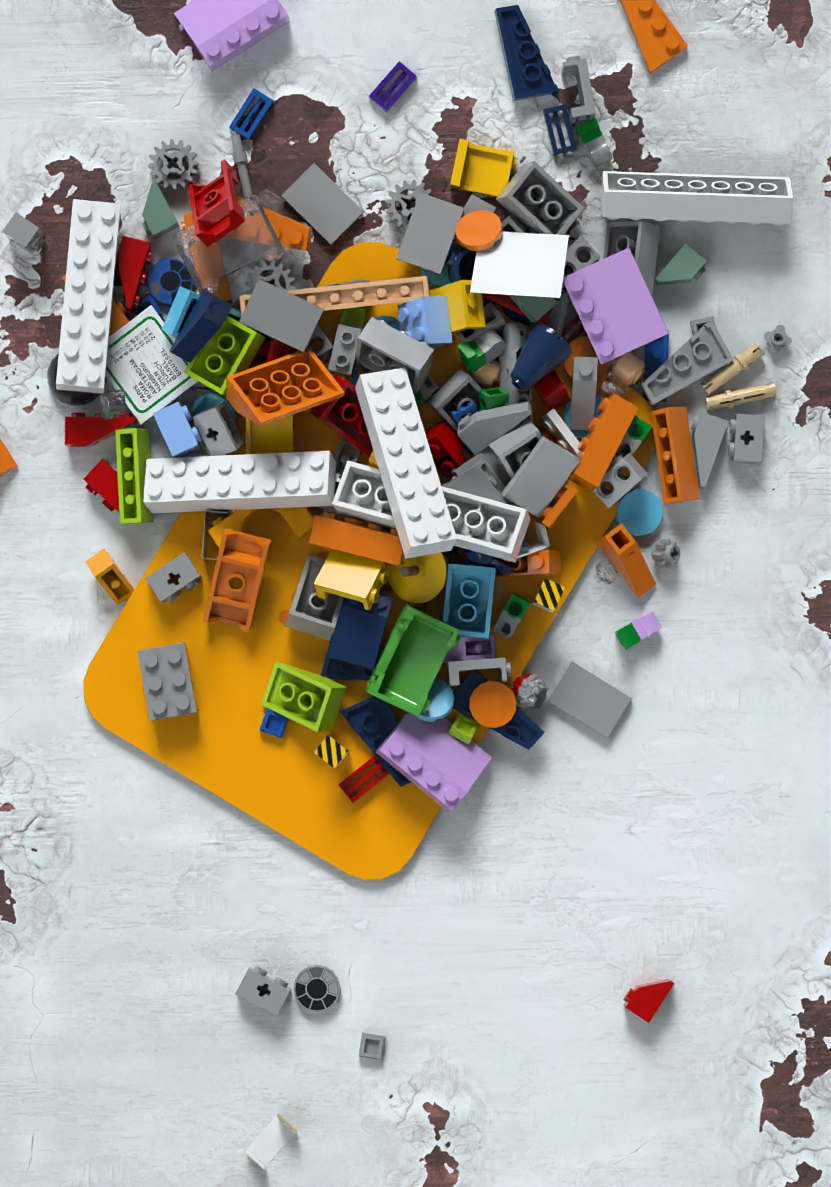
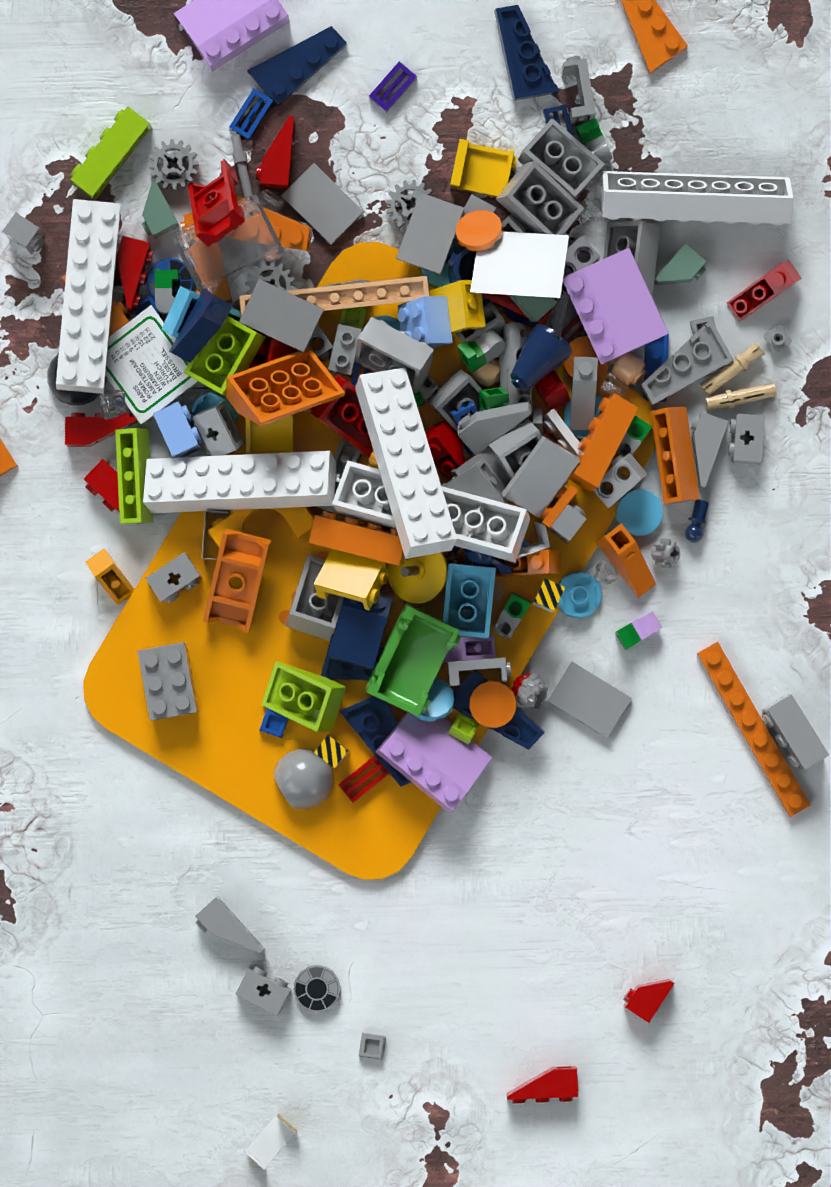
(110, 153): none -> lime brick
(165, 289): none -> leg
(223, 923): none -> light grey slope
(277, 161): none -> red slope
(295, 66): none -> dark blue wing
(303, 778): none -> light grey cylinder
(538, 420): none -> light grey tile
(553, 1083): none -> red slope
(562, 158): none -> light grey slope
(568, 523): none -> light grey brick
(580, 595): none -> medium azure tile
(694, 532): none -> dark blue axle
(753, 729): none -> orange plate
(764, 290): none -> red slope
(794, 732): none -> light grey brick

